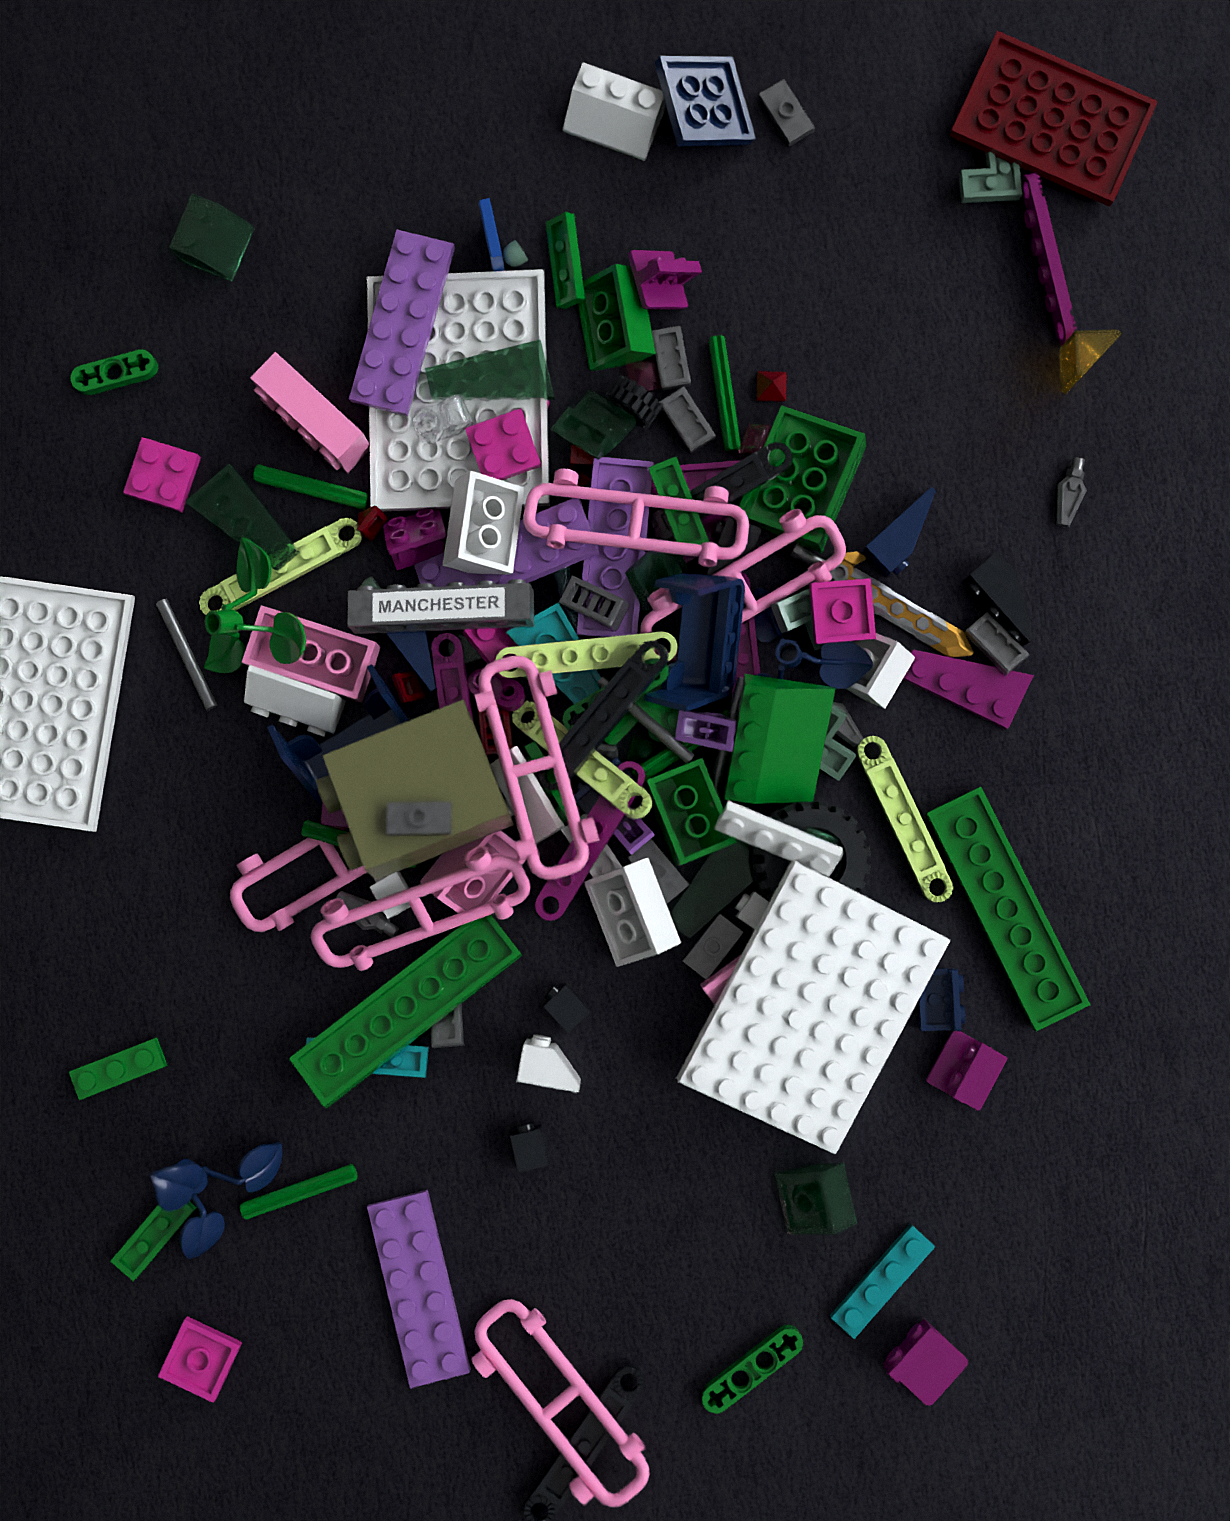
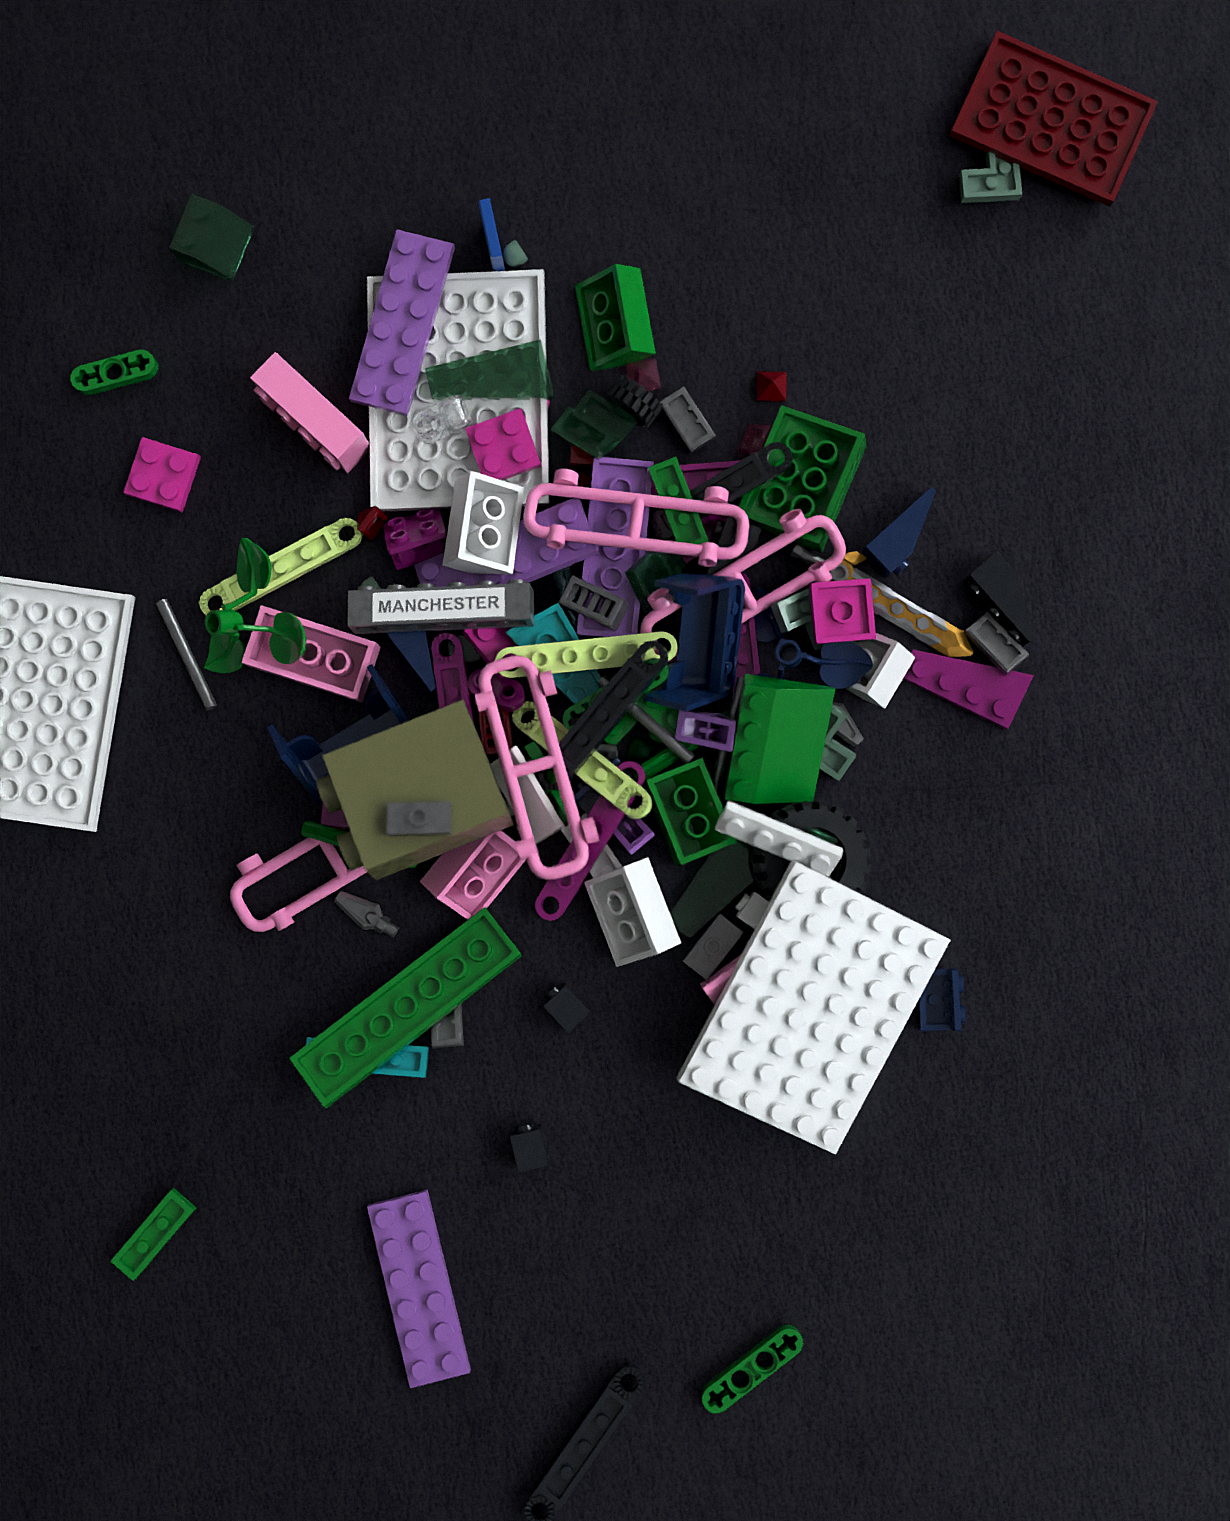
(118, 1068): green plate -> none
(181, 1182): dark blue plant -> none
(200, 1359): dark pink plate -> none
(240, 514): clear green wing -> none
(292, 701): white slope -> none
(298, 1191): green axle -> none
(310, 486): green axle -> none
(387, 886): white brick -> none
(407, 687): dark red slope -> none
(478, 863): bright pink bar -> none
(546, 1065): white slope -> none
(565, 260): green plate -> none
(586, 1484): bright pink bar -> none
(614, 111): white slope -> none
(661, 278): magenta bracket -> none
(667, 876): flat silver plate -> none
(671, 358): flat silver plate -> none
(704, 100): plate -> none
(724, 393): green axle -> none
(786, 112): flat silver plate -> none
(816, 1199): clear green slope -> none
(882, 1281): teal plate -> none
(904, 819): yellowish green plate -> none
(925, 1362): magenta bracket -> none
(966, 1069): magenta bracket -> none
(1007, 909): green plate -> none
(1045, 247): magenta plate -> none
(1070, 493): flat silver piece -> none
(1081, 352): clear yellow slope -> none

